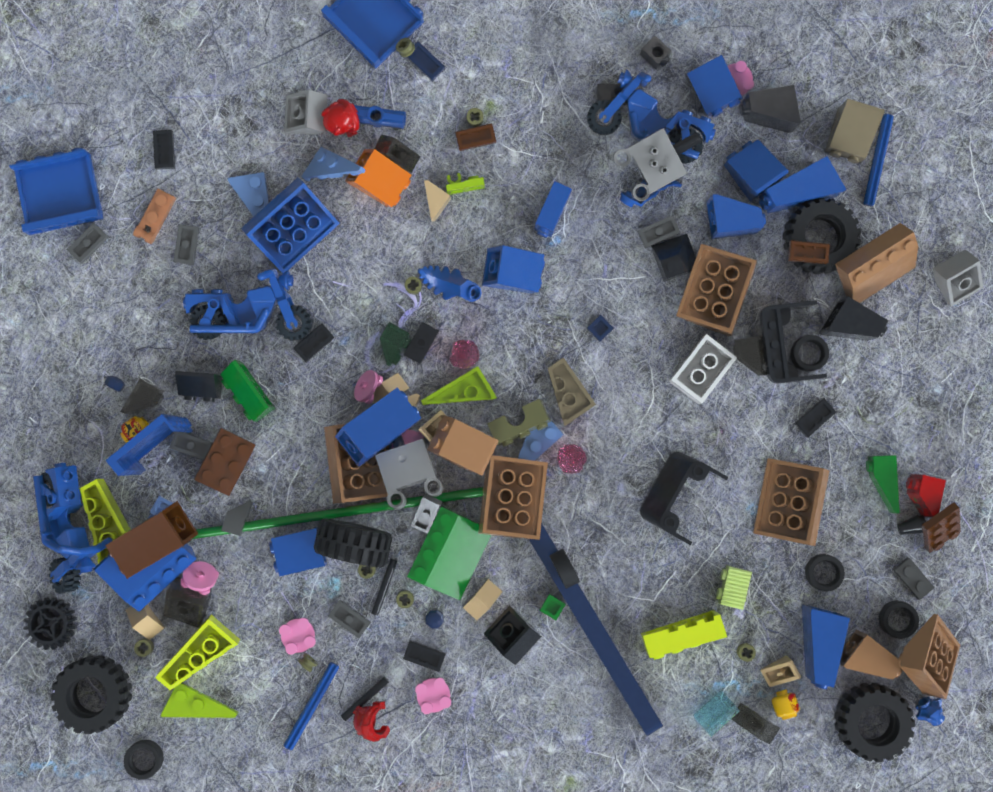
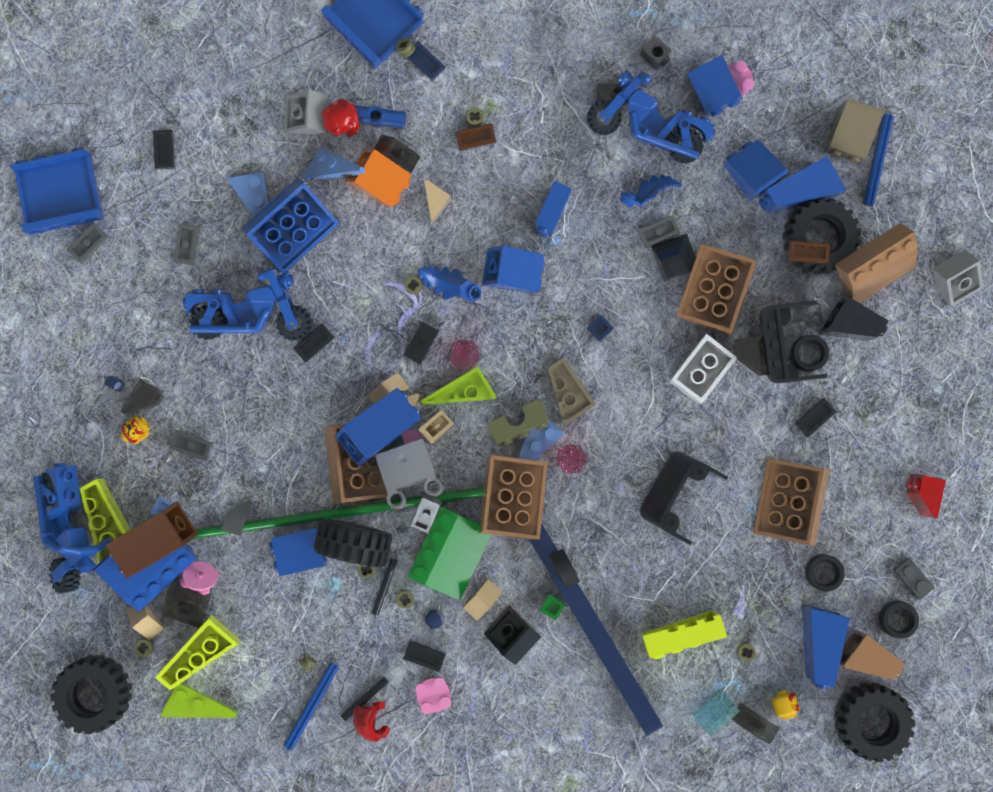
(46, 616): black gear -> none
(126, 459): blue panel -> none
(132, 770): black tyre -> none
(154, 216): nougat plate -> none
(198, 385): black slope -> none
(224, 461): reddish brown plate -> none
(246, 391): green slope -> none
(297, 635): bright pink piece -> none
(349, 619): dark grey plate -> none
(366, 386): bright pink piece -> none
(392, 343): clear green slope -> none
(462, 445): medium nougat slope -> none
(473, 183): lime plate -> none
(657, 160): light grey piece -> none
(733, 218): blue slope -> none
(734, 587): yellowish green brick -> none
(772, 108): black slope -> none
(780, 672): tan slope -> none
(885, 478): green slope -> none
(912, 525): black cone -> none
(930, 710): blue rock -> none
(931, 658): medium nougat slope -> none
(941, 528): reddish brown plate -> none

